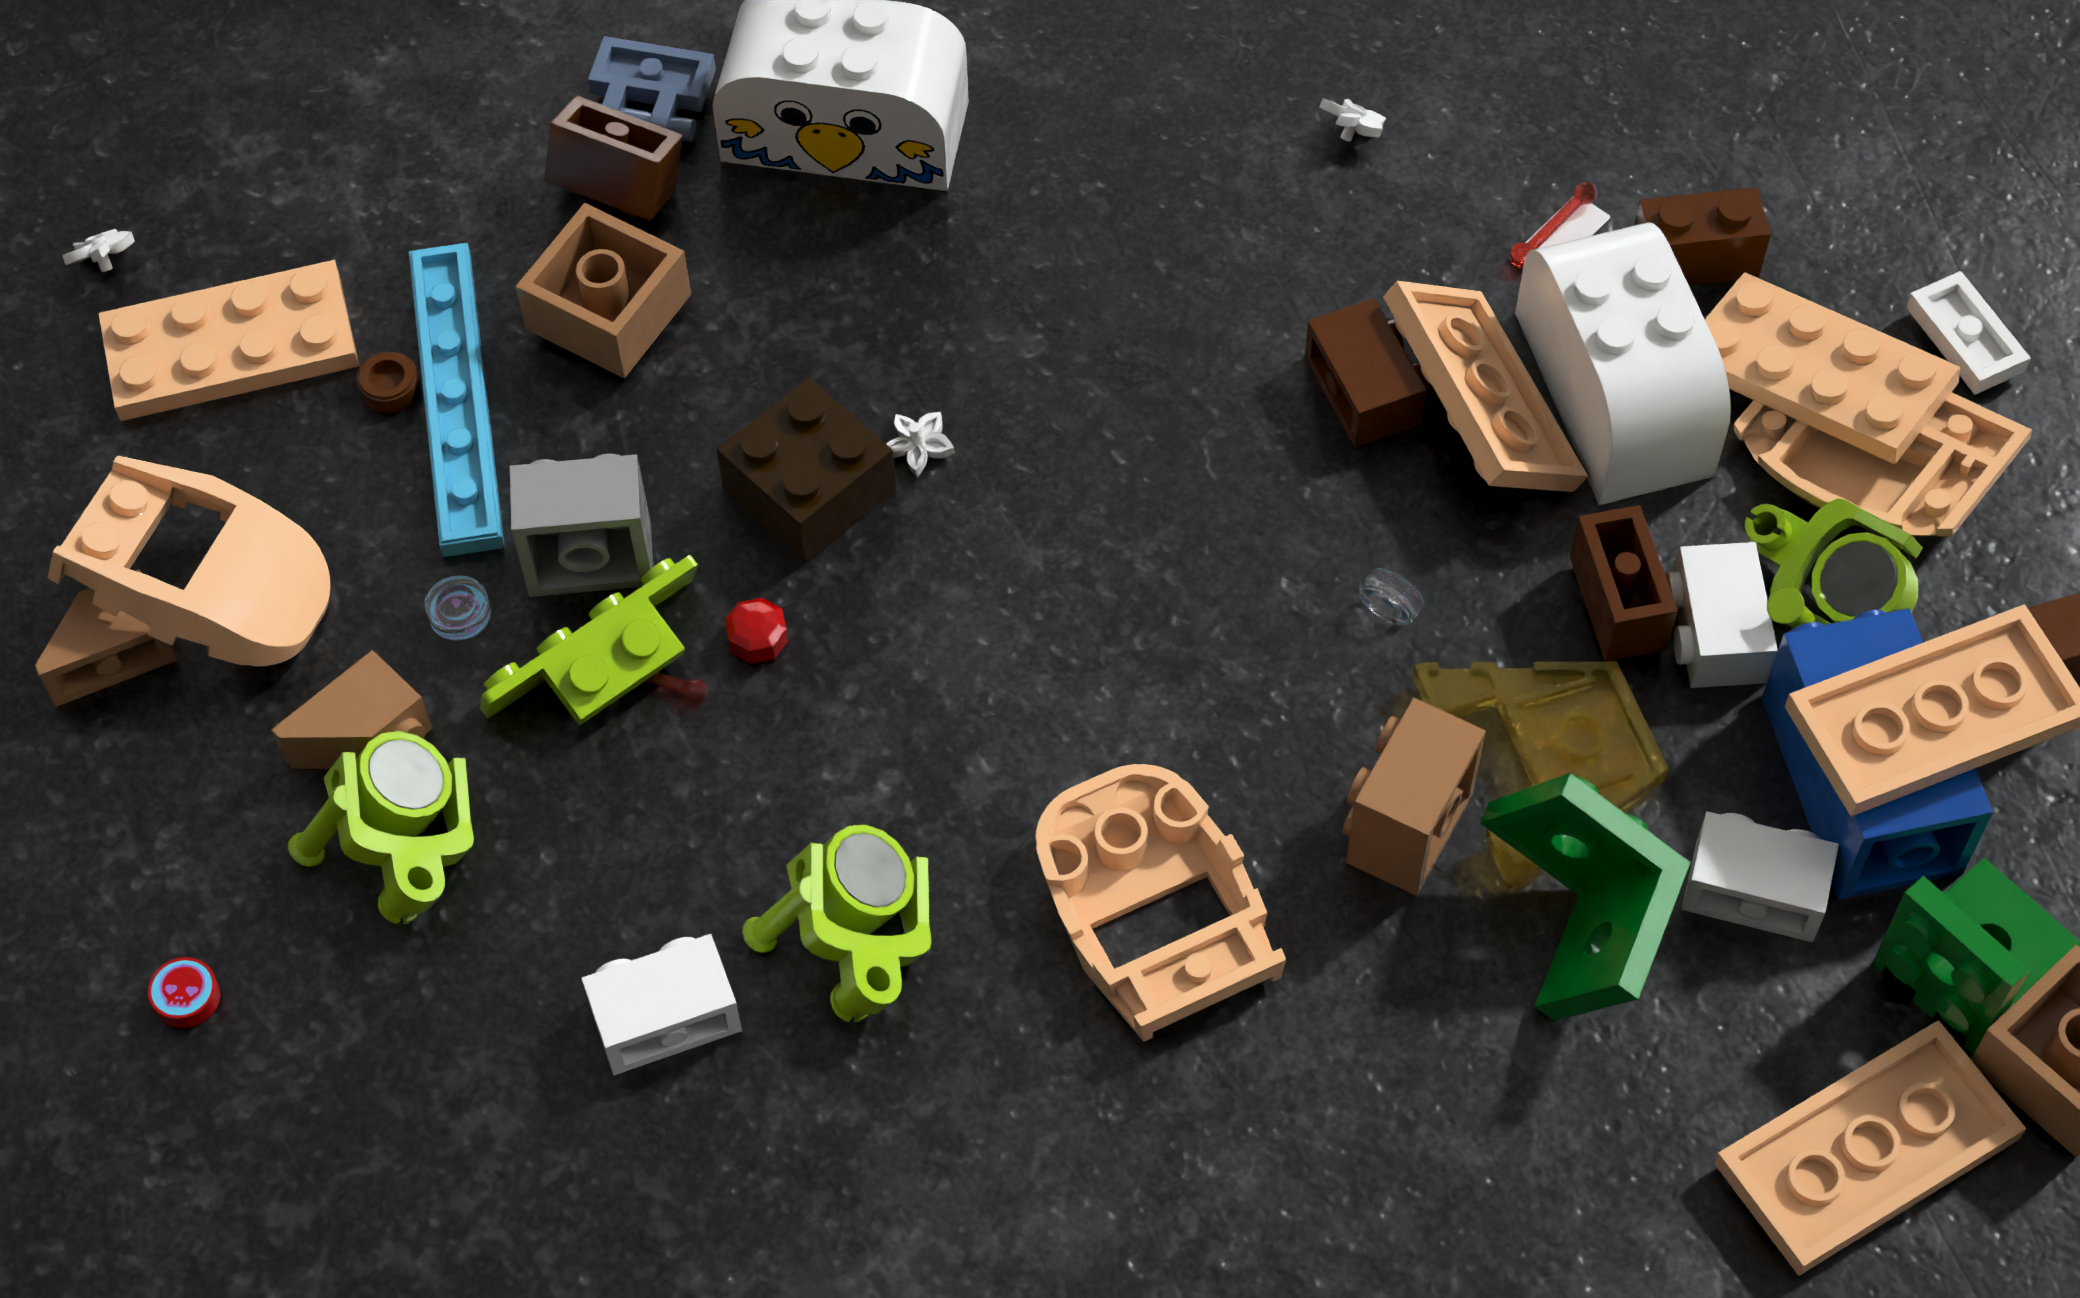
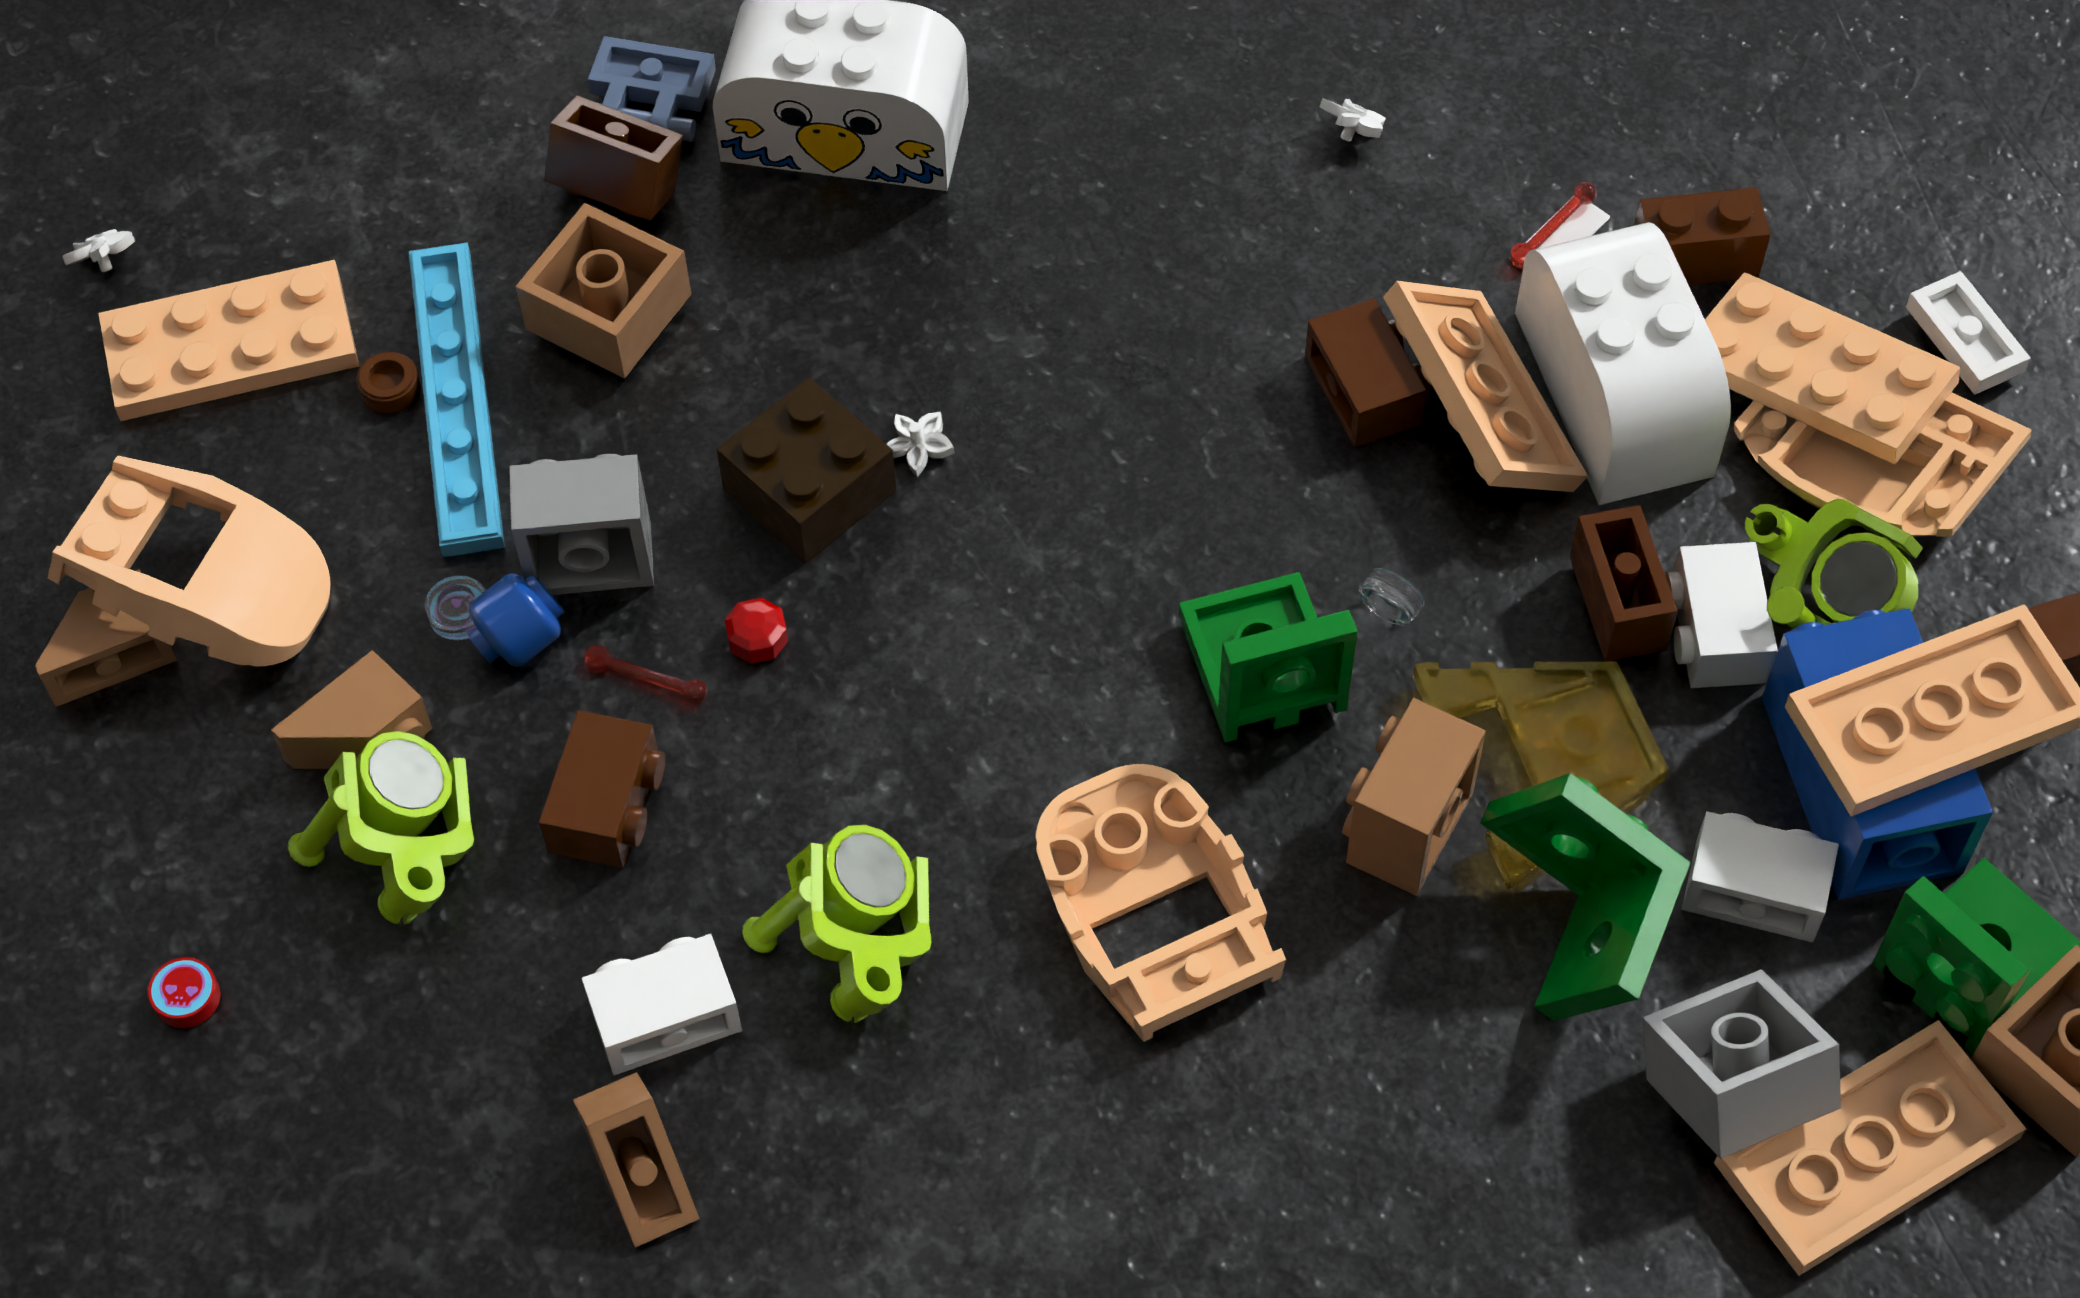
(514, 619): none -> blue head
(602, 789): none -> reddish brown brick
(604, 657): lime bracket -> none
(636, 1158): none -> medium nougat slope
(1268, 653): none -> green bracket
(1742, 1063): none -> light grey brick

